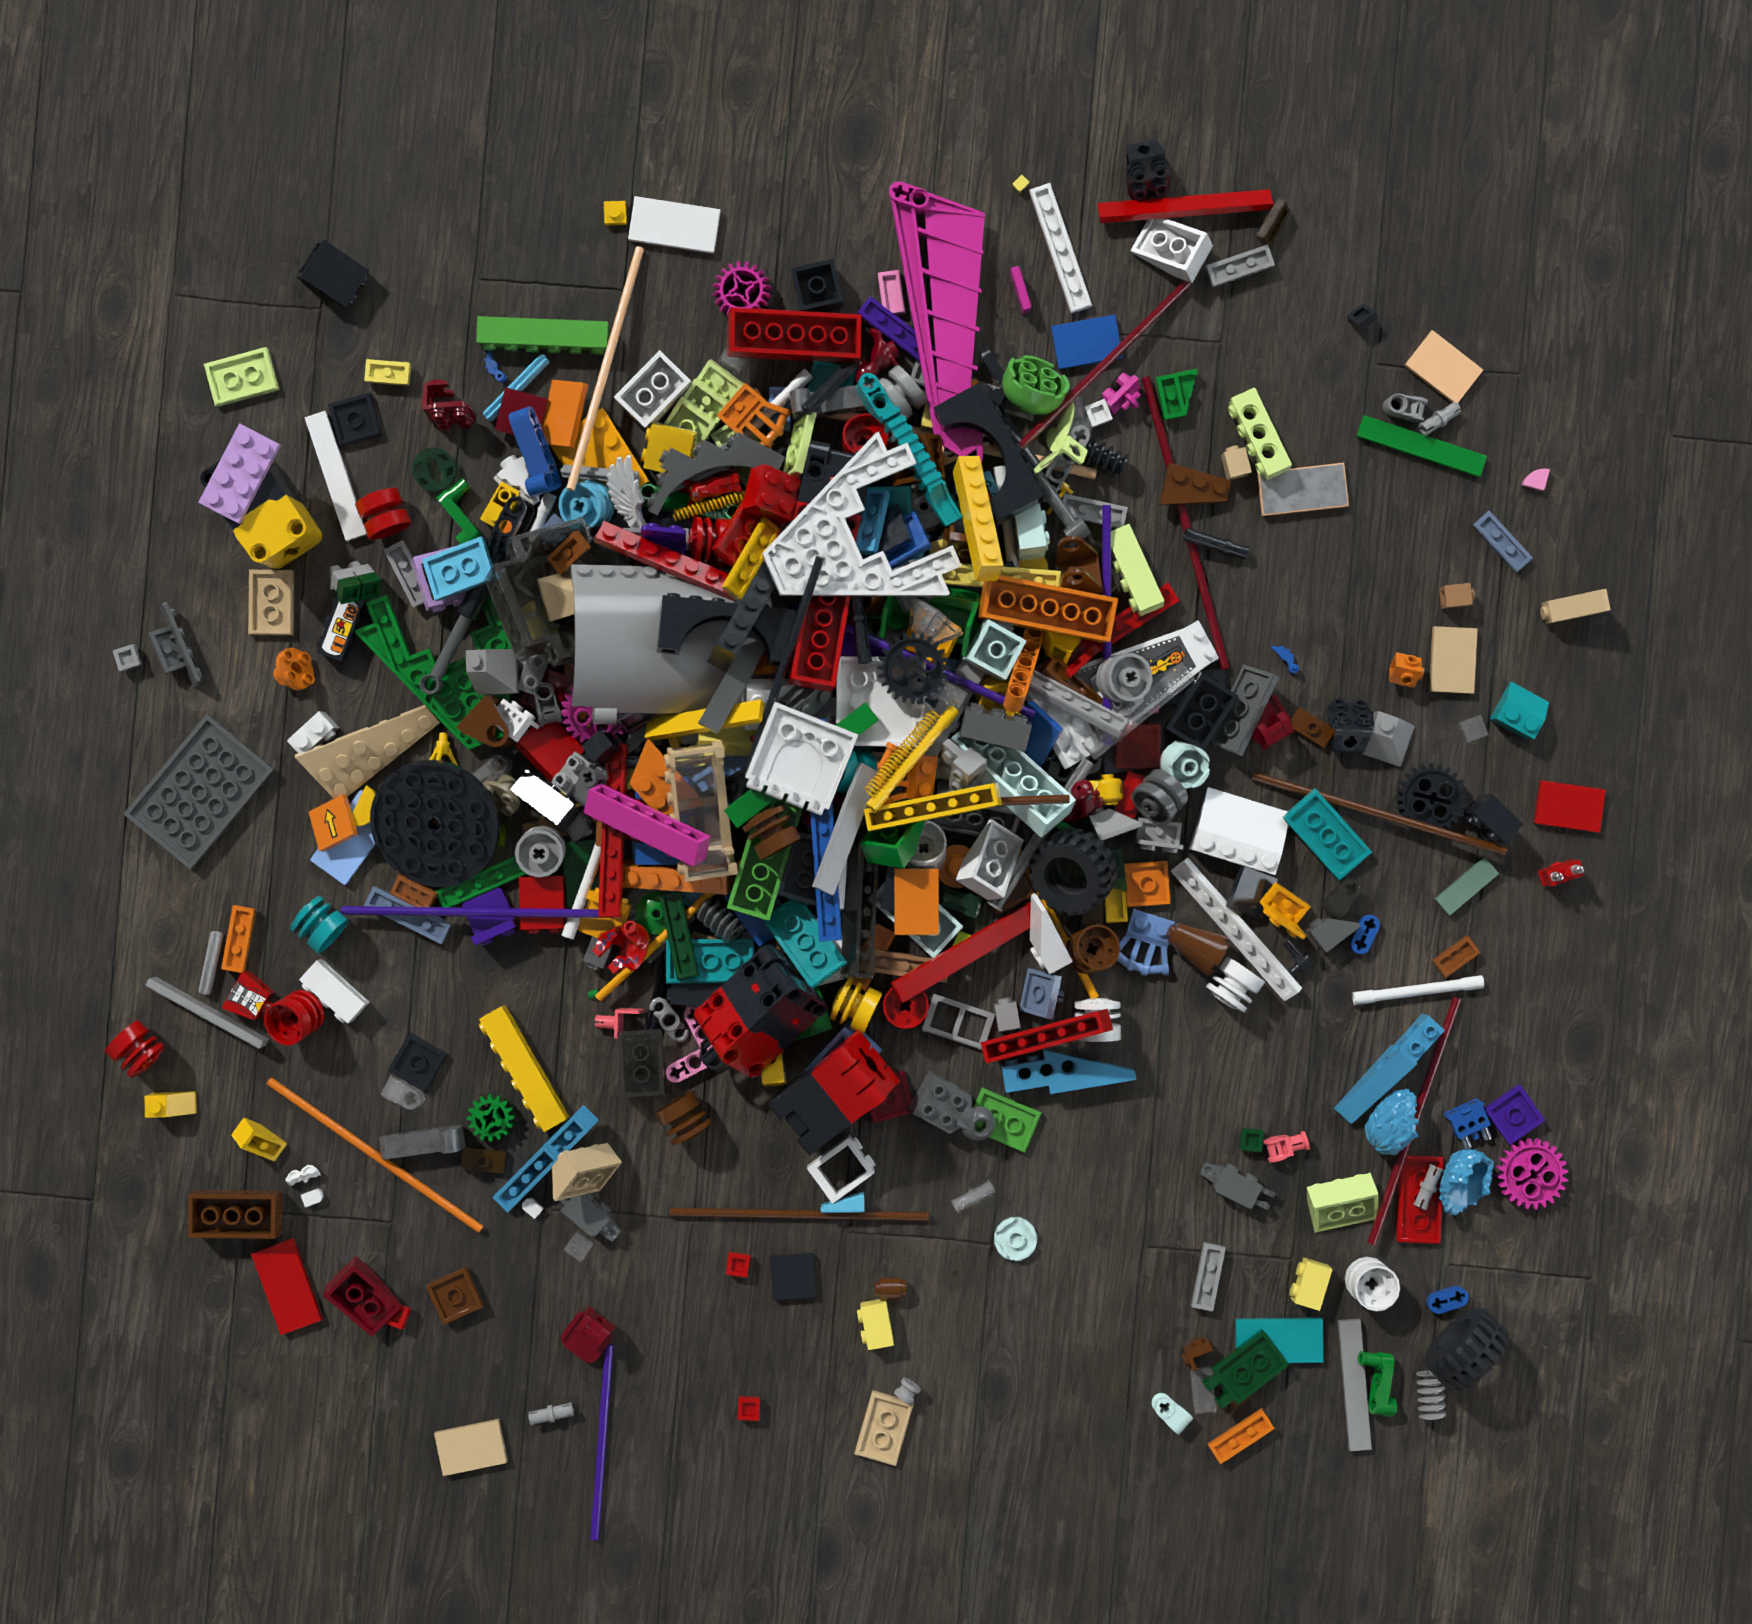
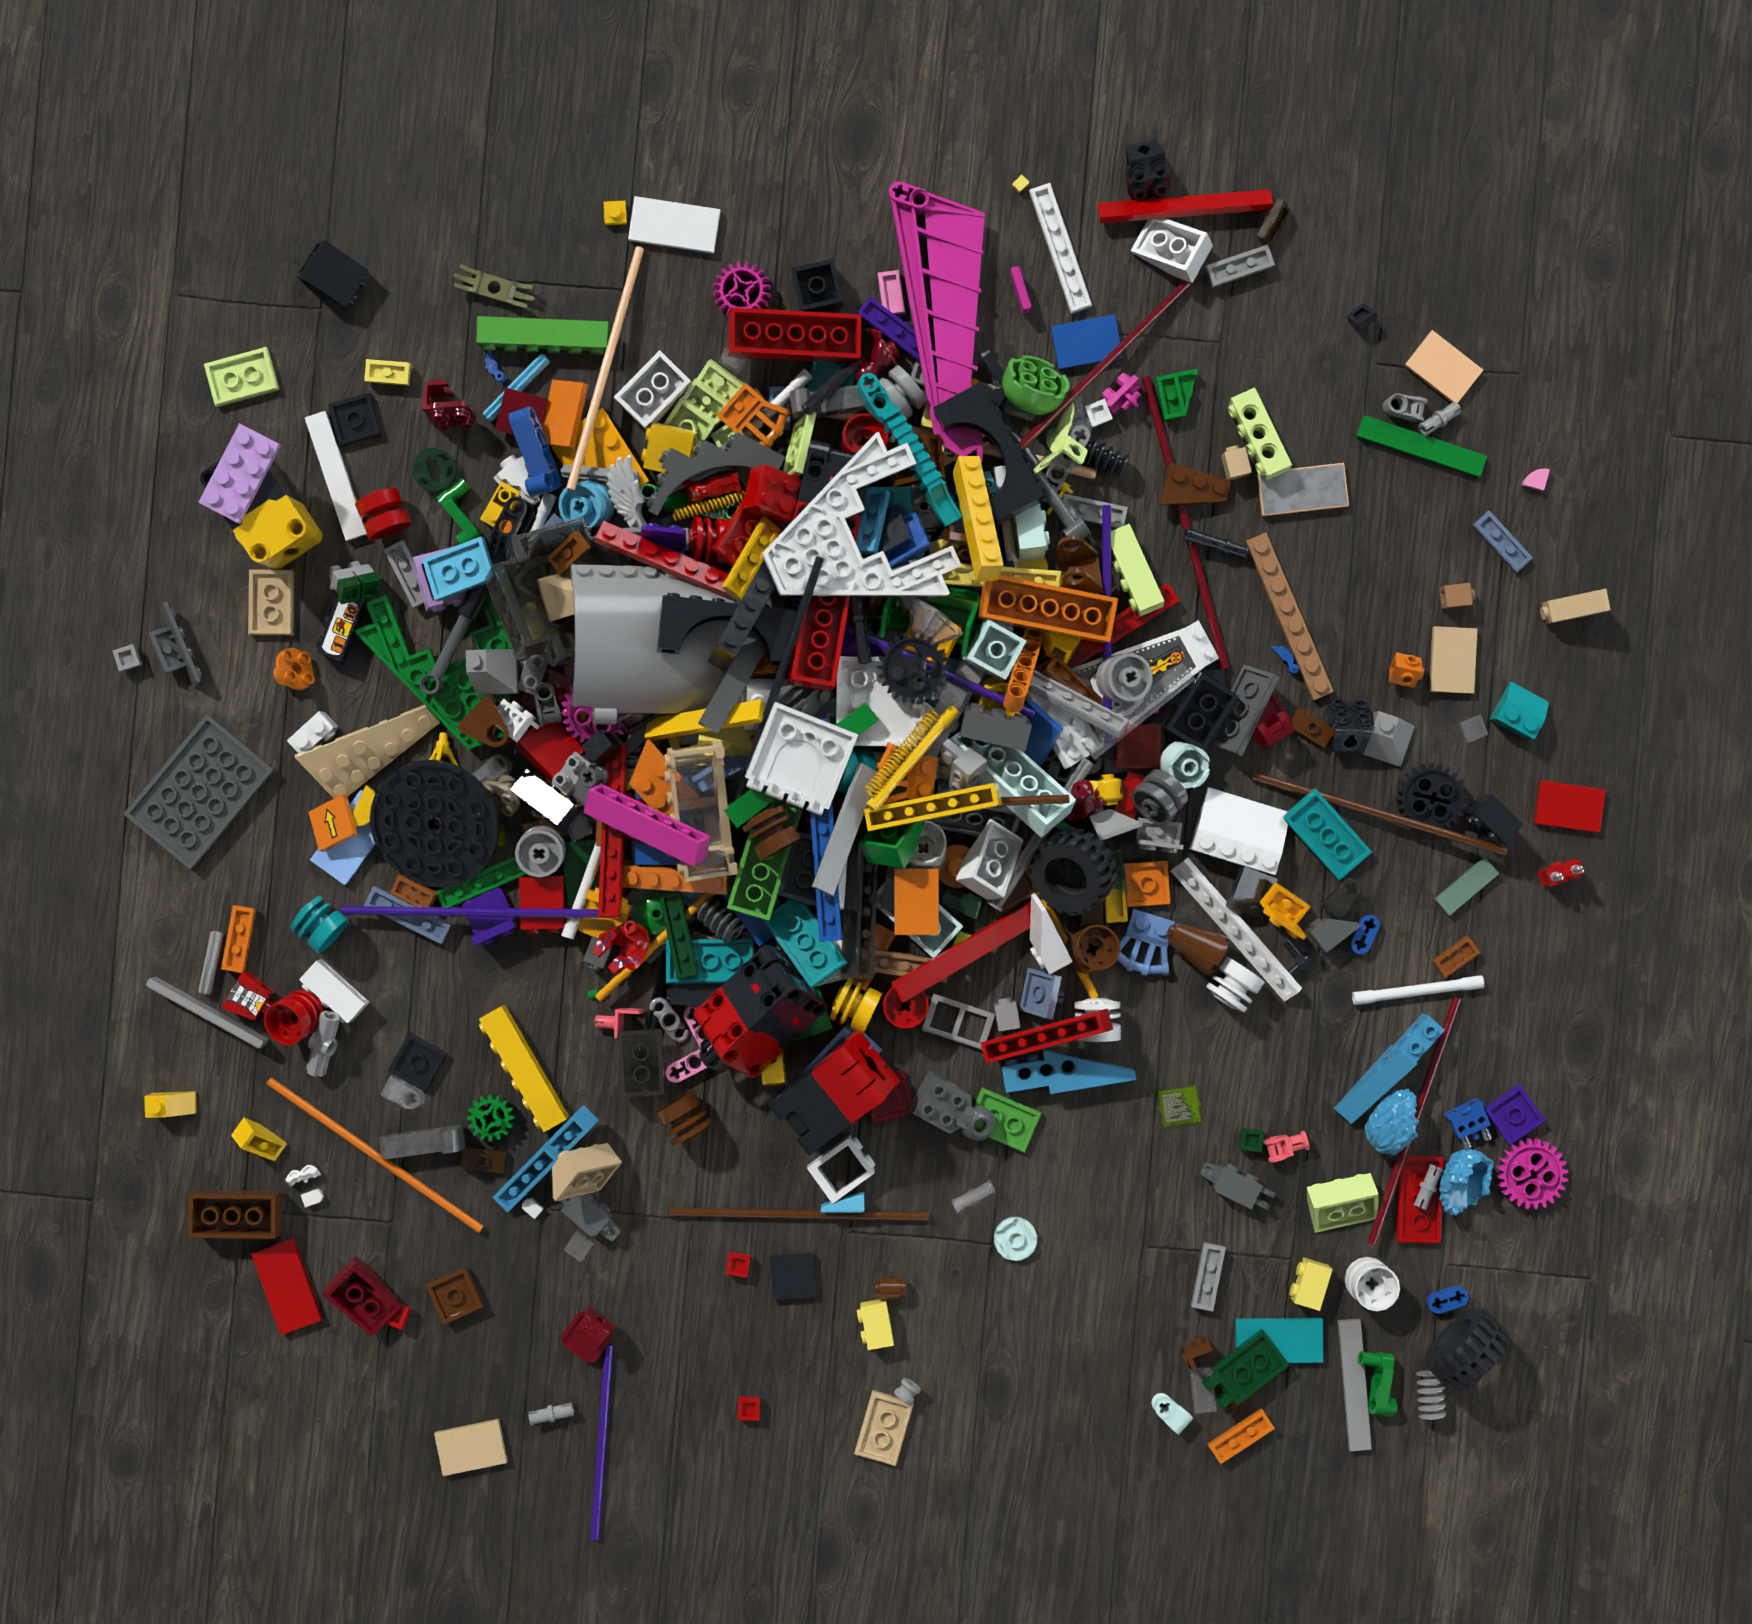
(133, 1047): red wheel -> none
(323, 1043): none -> light grey piece
(482, 281): none -> olive piece
(1082, 660): red tile -> none
(1179, 1106): none -> piece
(1289, 616): none -> medium nougat plate

